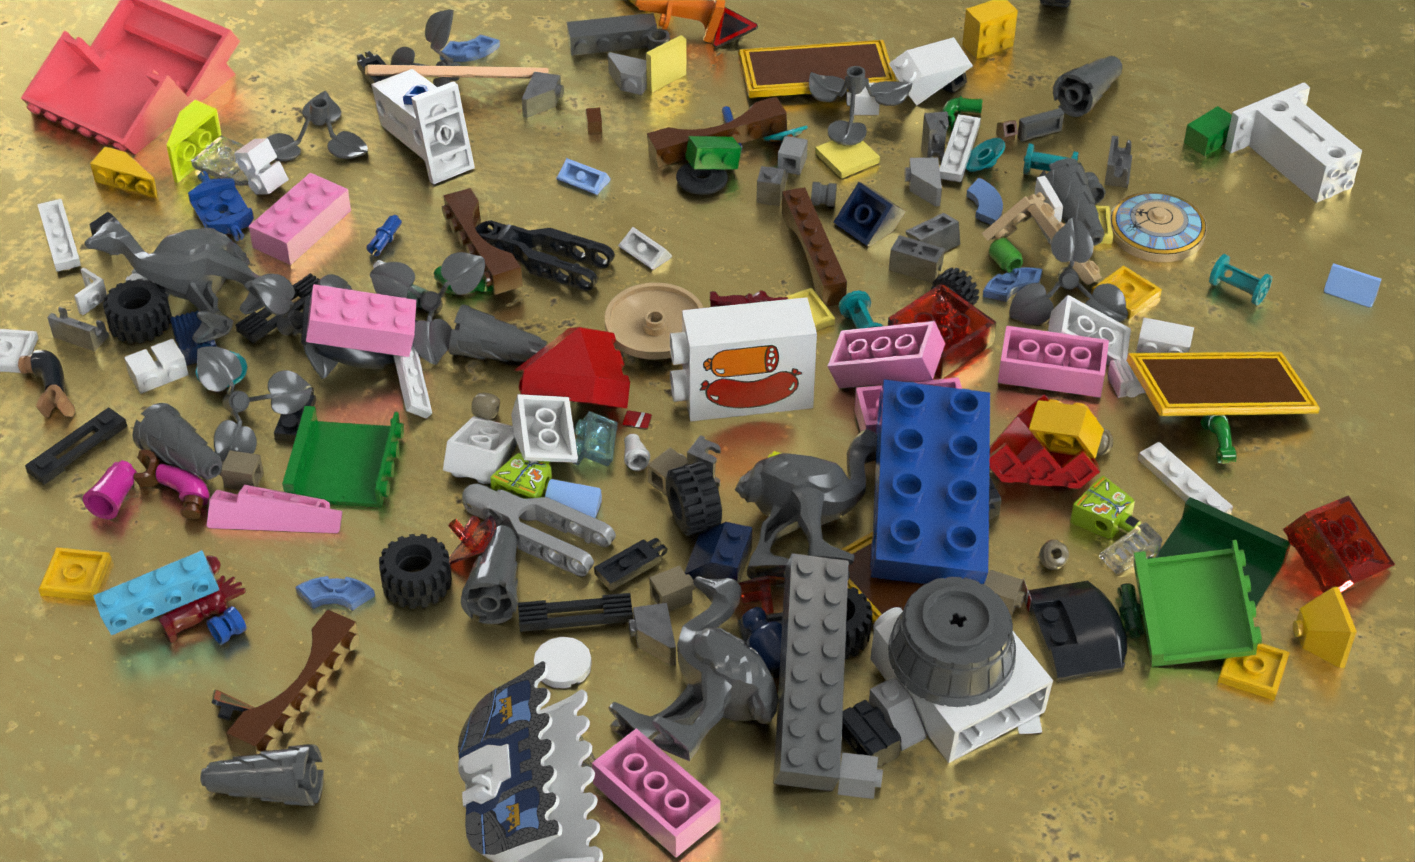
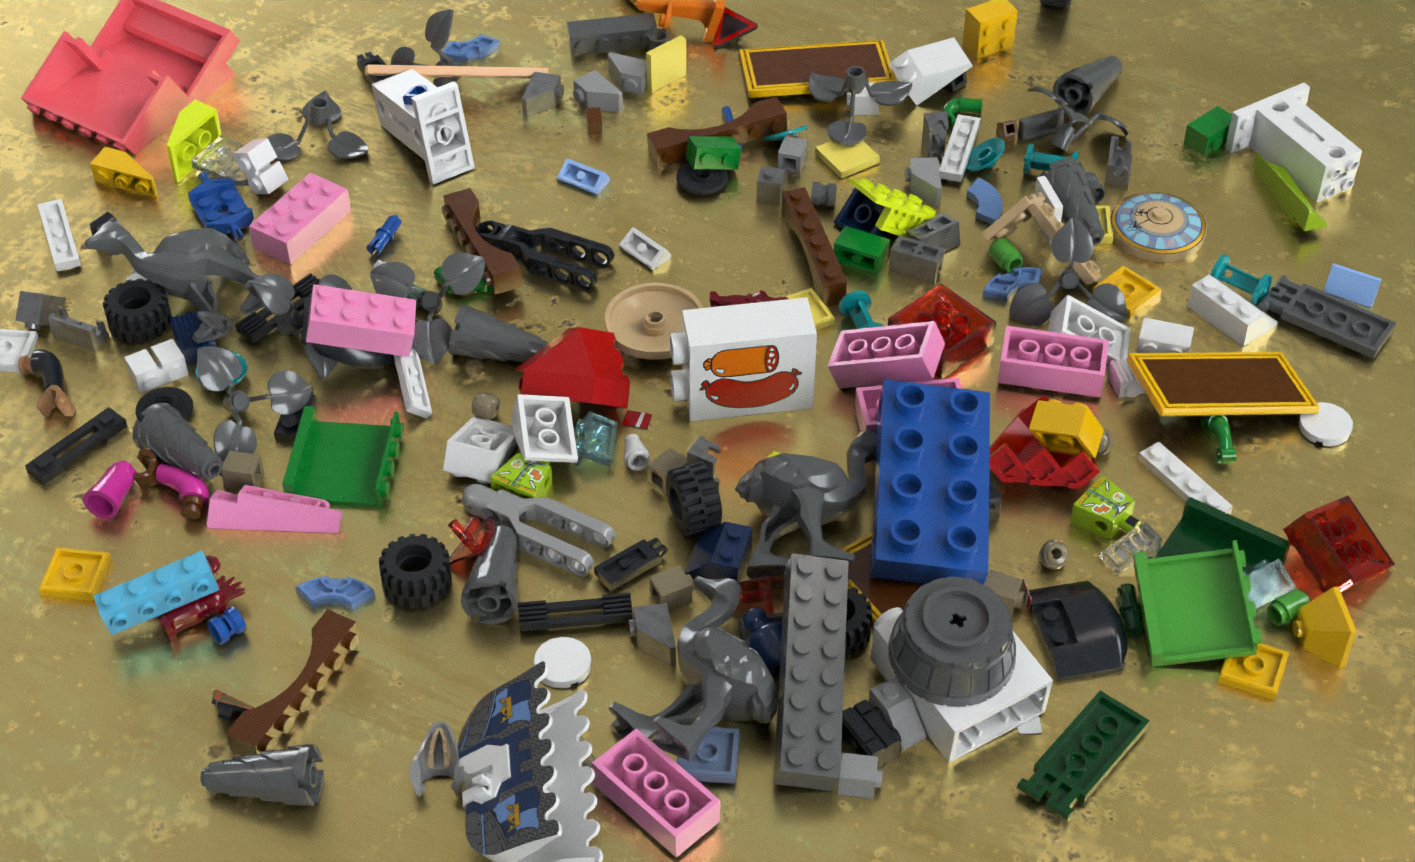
(36, 307): none -> flat silver slope
(92, 294): white bracket -> none
(173, 396): none -> black wheel
(436, 757): none -> light grey animal
(576, 496): light blue slope -> none
(596, 91): none -> light grey slope
(716, 757): none -> sand blue plate
(861, 250): none -> green brick
(899, 211): none -> neon yellow bracket
(959, 284): black tyre -> none
(1065, 133): none -> dark grey plant
(1084, 754): none -> dark green hinge
(1228, 311): none -> white slope
(1268, 582): none -> clear light blue bracket
(1286, 607): none -> bright green brick
(1288, 194): none -> lime wedge
(1328, 316): none -> dark grey hinge
(1329, 426): none -> white tile

